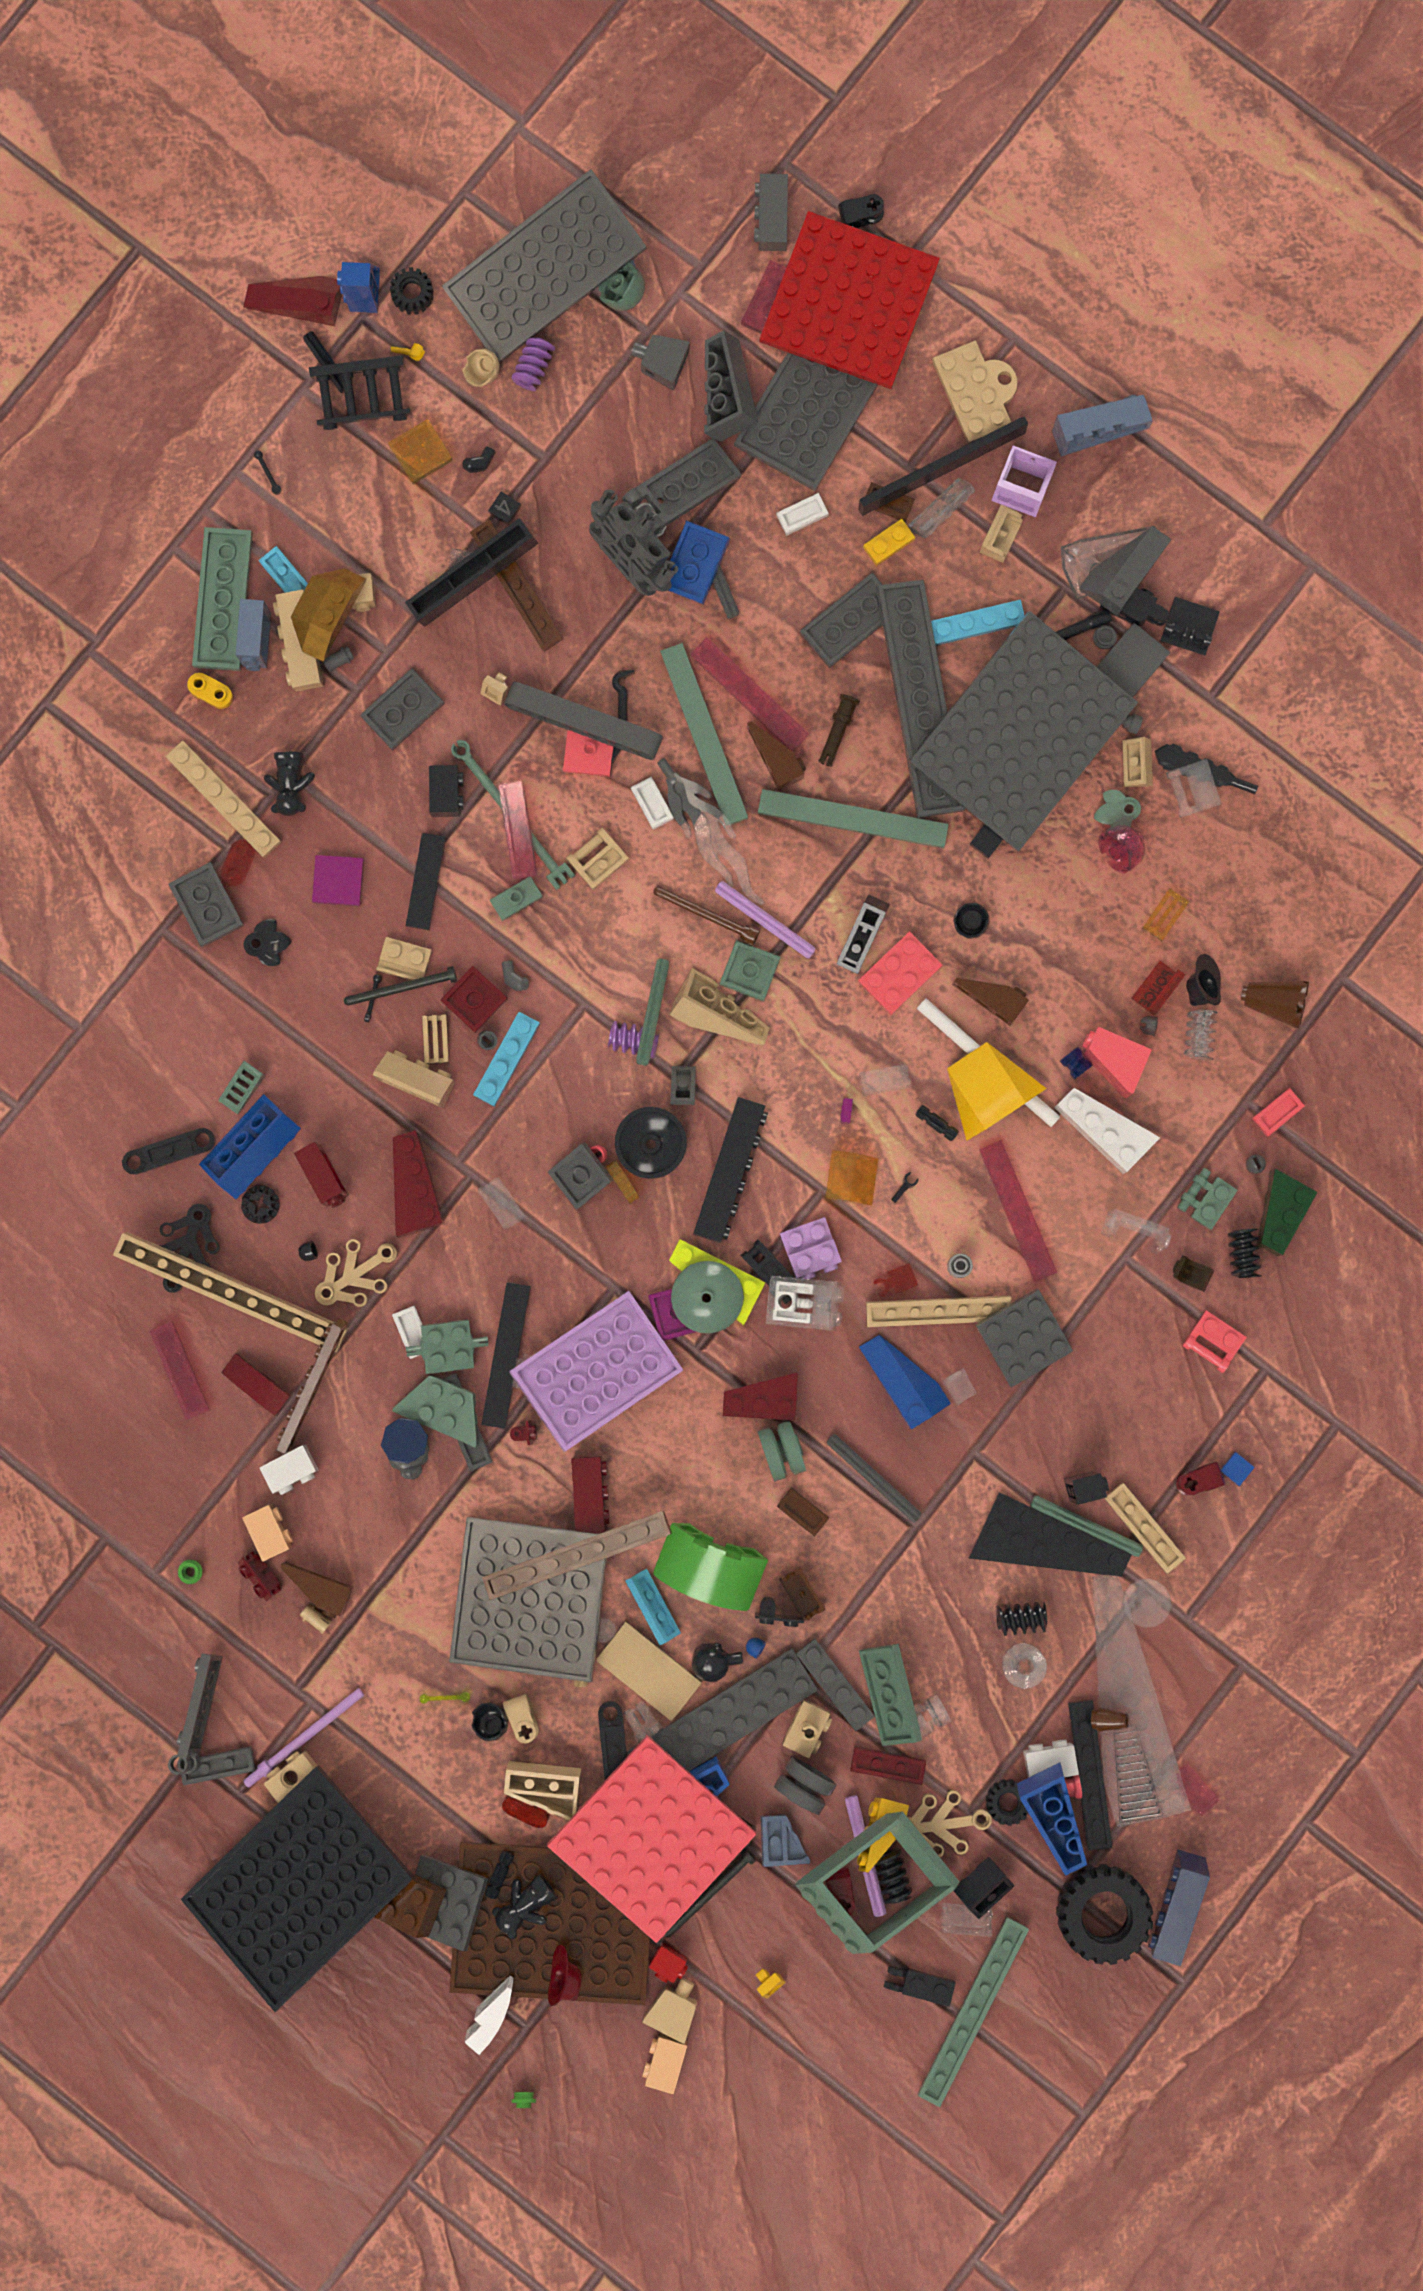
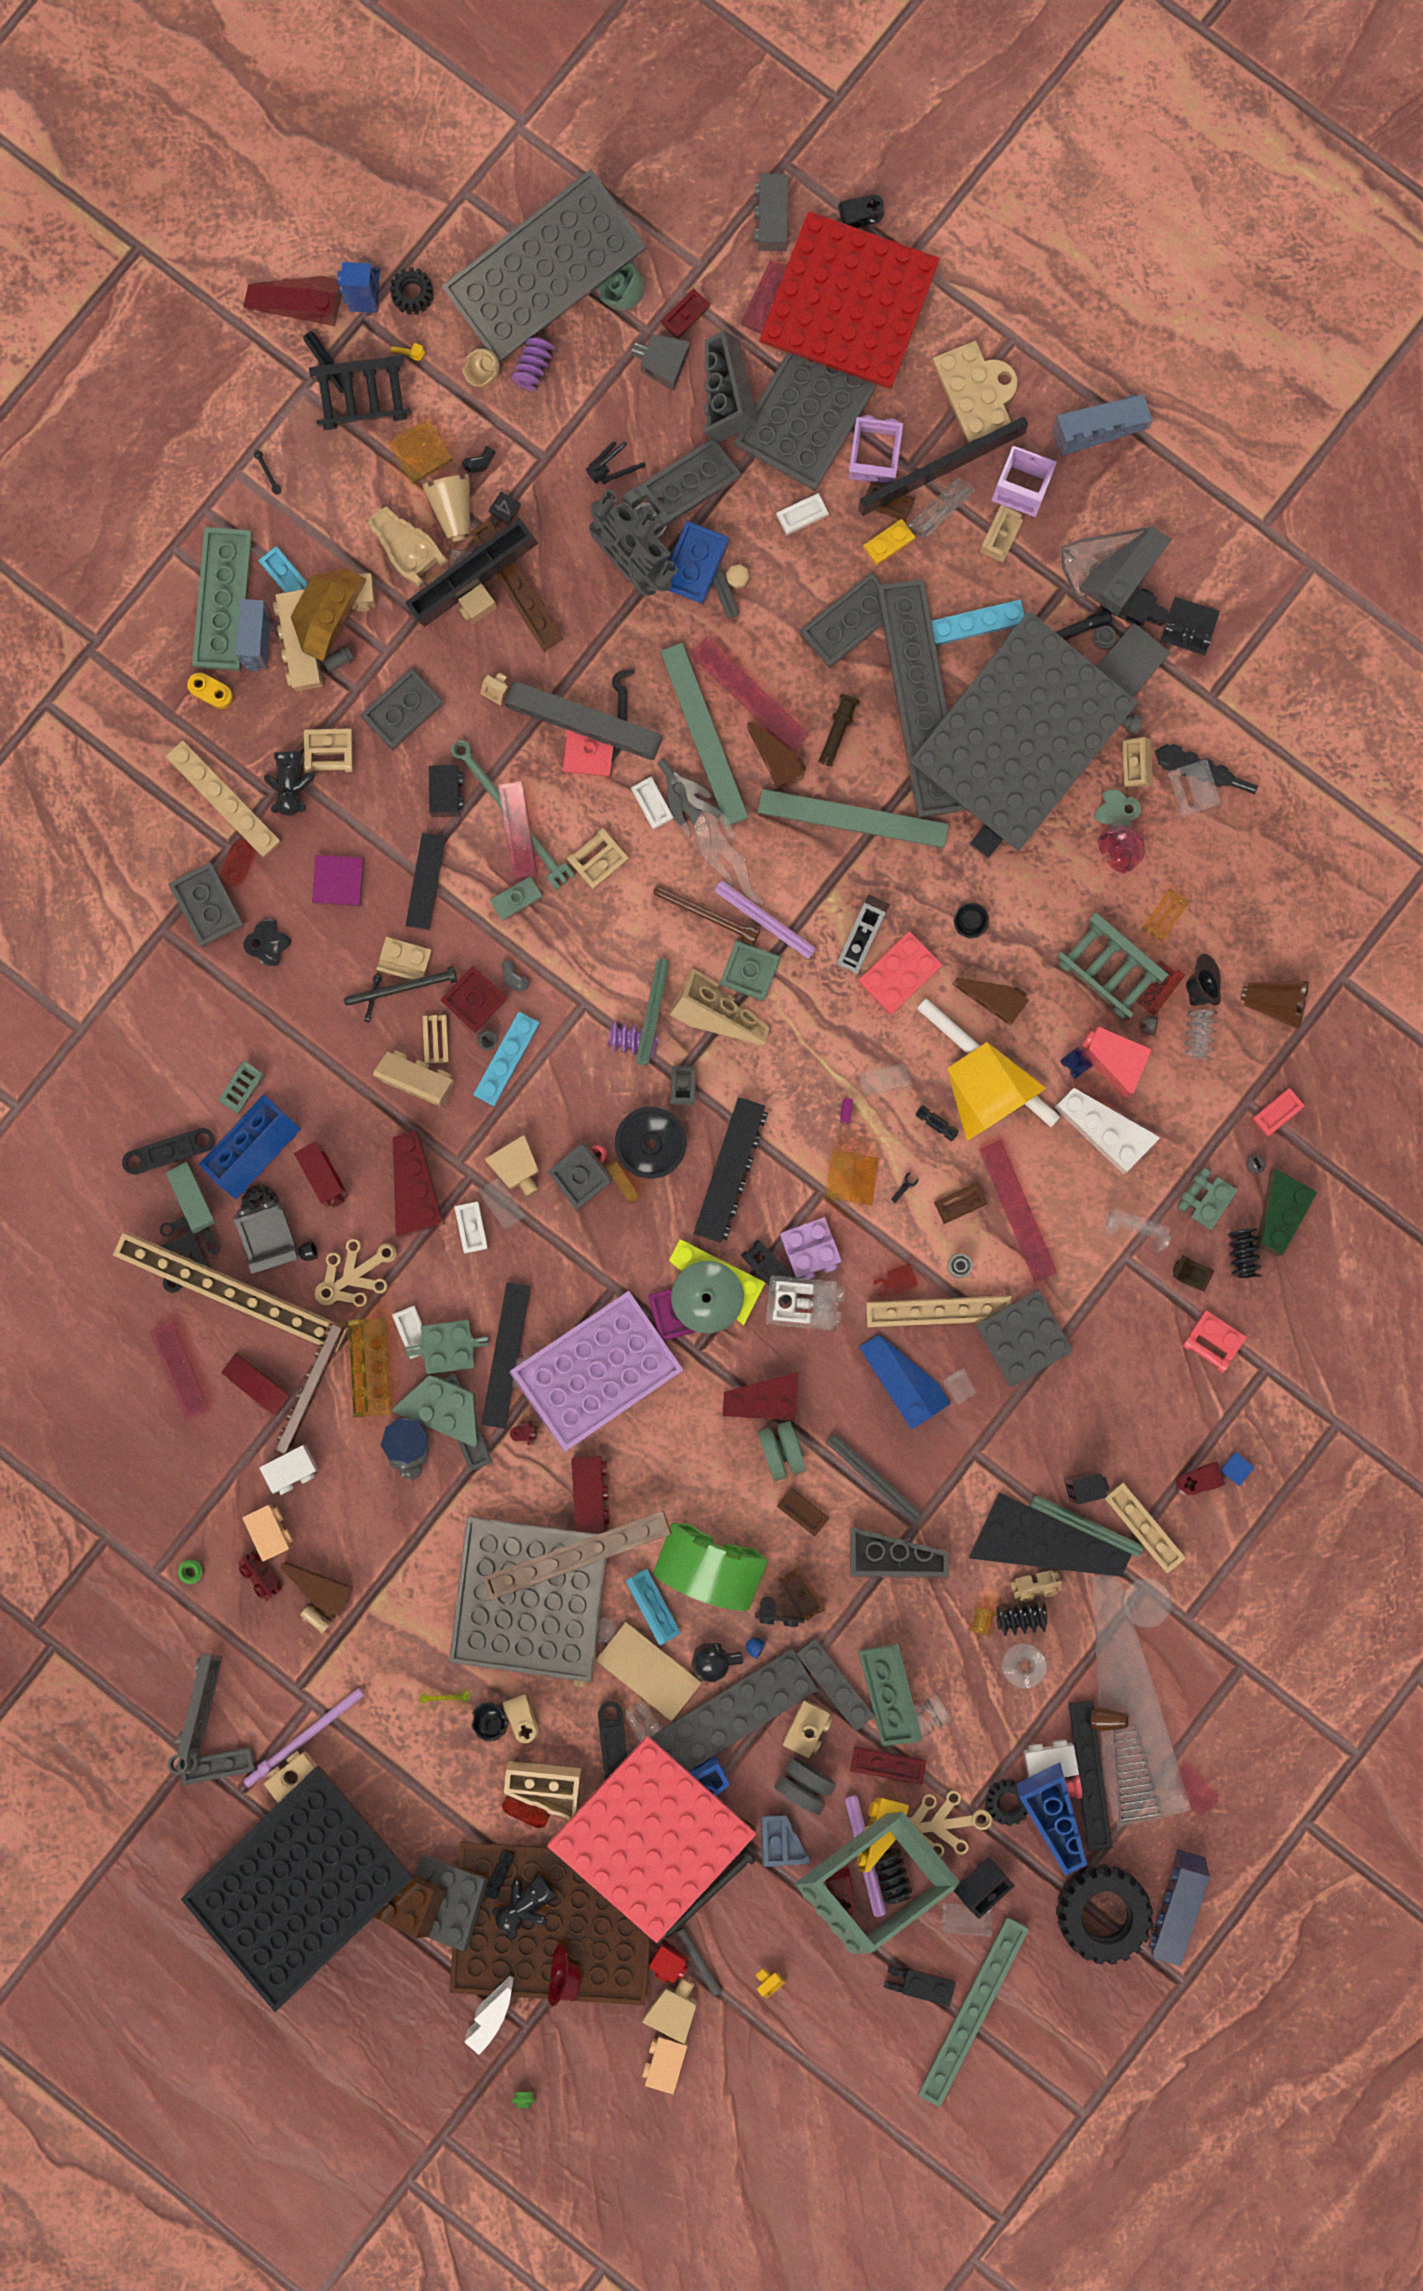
(190, 1197): none -> sand green tile
(266, 1236): none -> dark grey panel
(328, 743): none -> tan plate
(369, 1367): none -> clear yellow brick
(408, 547): none -> tan animal
(451, 505): none -> tan cone
(471, 1227): none -> white plate
(476, 604): none -> tan brick
(515, 1165): none -> tan torso
(598, 470): none -> black plant
(685, 313): none -> dark red plate
(698, 1961): none -> dark grey bar
(737, 576): none -> tan tile
(869, 472): none -> lavender window
(889, 1557): none -> dark grey wedge
(941, 1211): none -> reddish brown tile
(982, 1621): none -> clear yellow bush
(1045, 1585): none -> tan hinge
(1116, 943): none -> sand green fence

